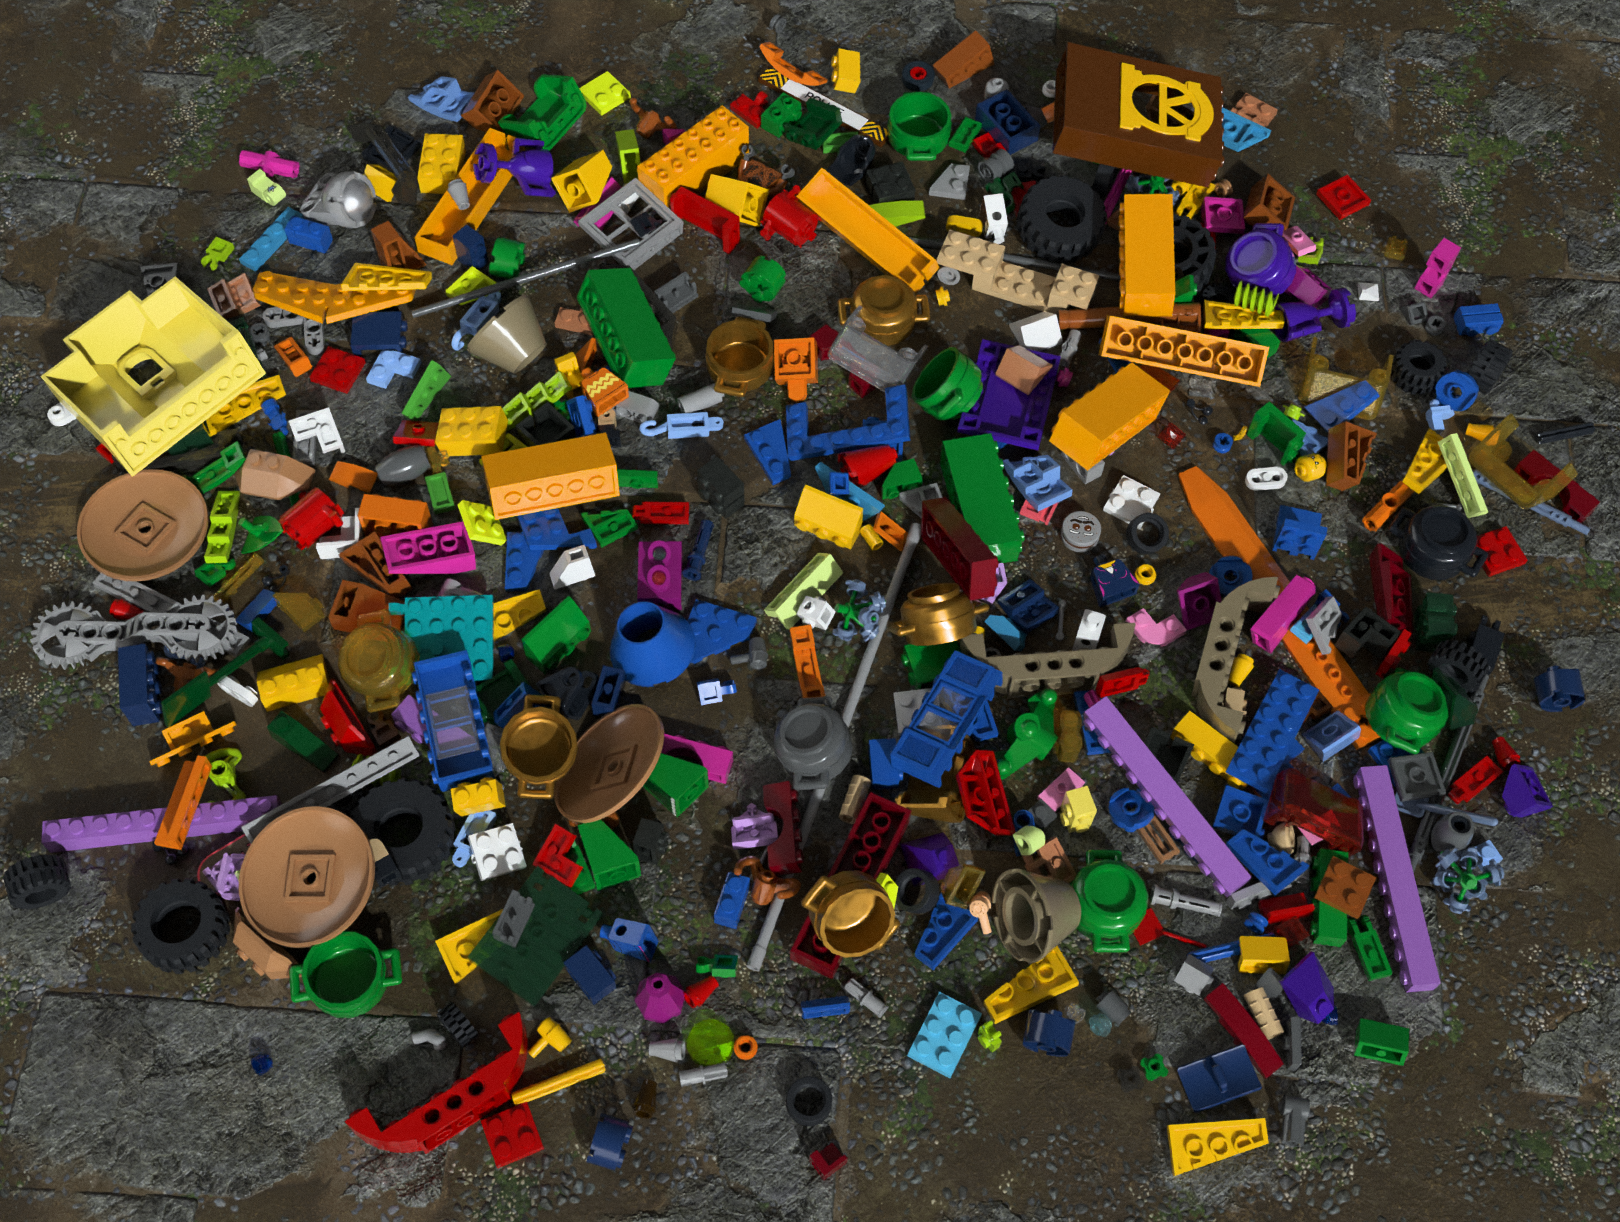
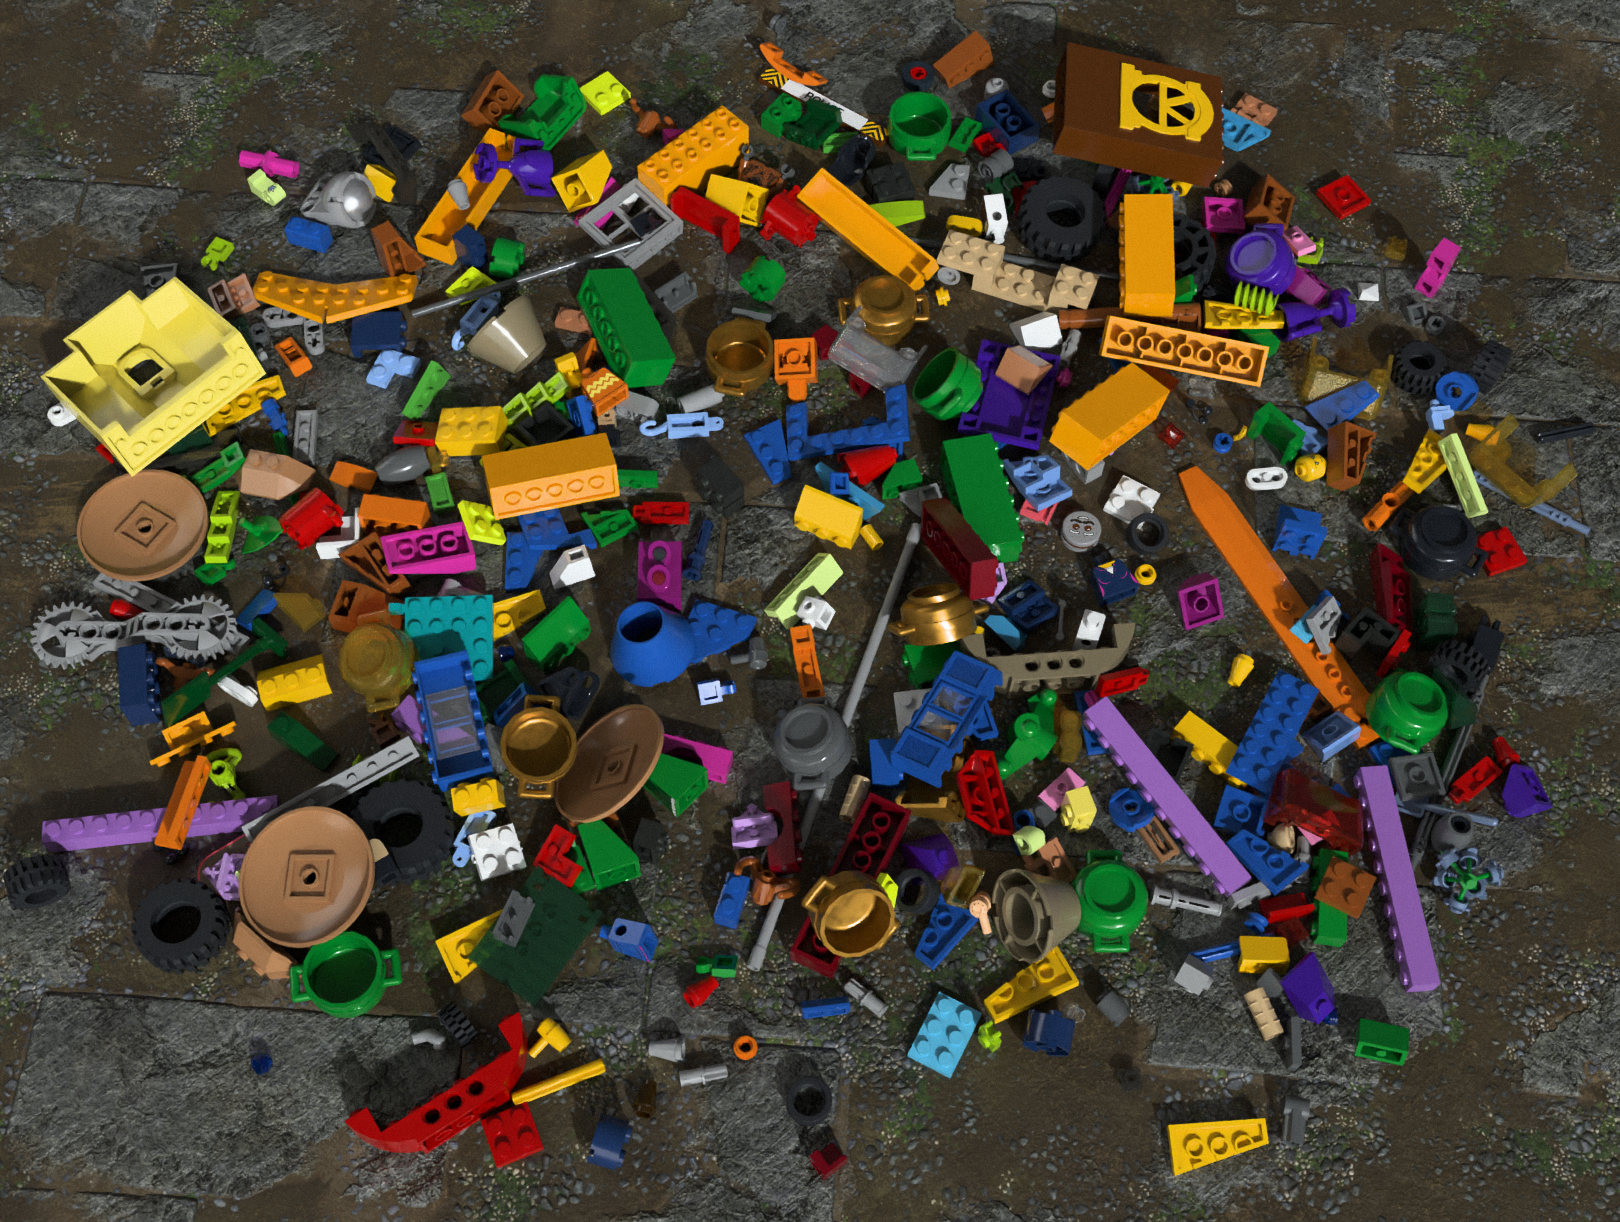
(254, 563): clear yellow pin -> none
(269, 241): dark azure plate -> none
(319, 424): white panel -> none
(337, 369): red plate -> none
(344, 723): red wedge -> none
(384, 278): yellow wing -> none
(440, 162): yellow brick -> none
(443, 98): medium blue slope -> none
(590, 974): dark blue brick -> none
(608, 691): dark blue brick -> none
(628, 154): lime slope -> none
(660, 997): magenta cone -> none
(710, 1042): clear neon green tile -> none
(750, 109): red plate -> none
(846, 70): yellow brick -> none
(862, 613): sand blue plant -> none
(890, 531): orange slope -> none
(1100, 1025): clear light blue plate -> none
(1151, 929): red piece -> none
(1151, 1073): green plate -> none
(1153, 633): bright pink plate -> none
(1193, 199): yellow hinge -> none
(1218, 1078): dark blue shield -> none
(1220, 653): dark tan slope -> none
(1233, 565): blue plate -> none
(1235, 700): tan brick -> none
(1244, 1030): dark red slope -> none
(1282, 613): dark pink slope -> none
(1293, 412): lime plate -> none
(1369, 949): green hinge -> none
(1478, 319): blue brick -> none
(1487, 851): light blue plate -> none
(1559, 689): dark blue brick -> none
(1574, 498): dark red arch -> none

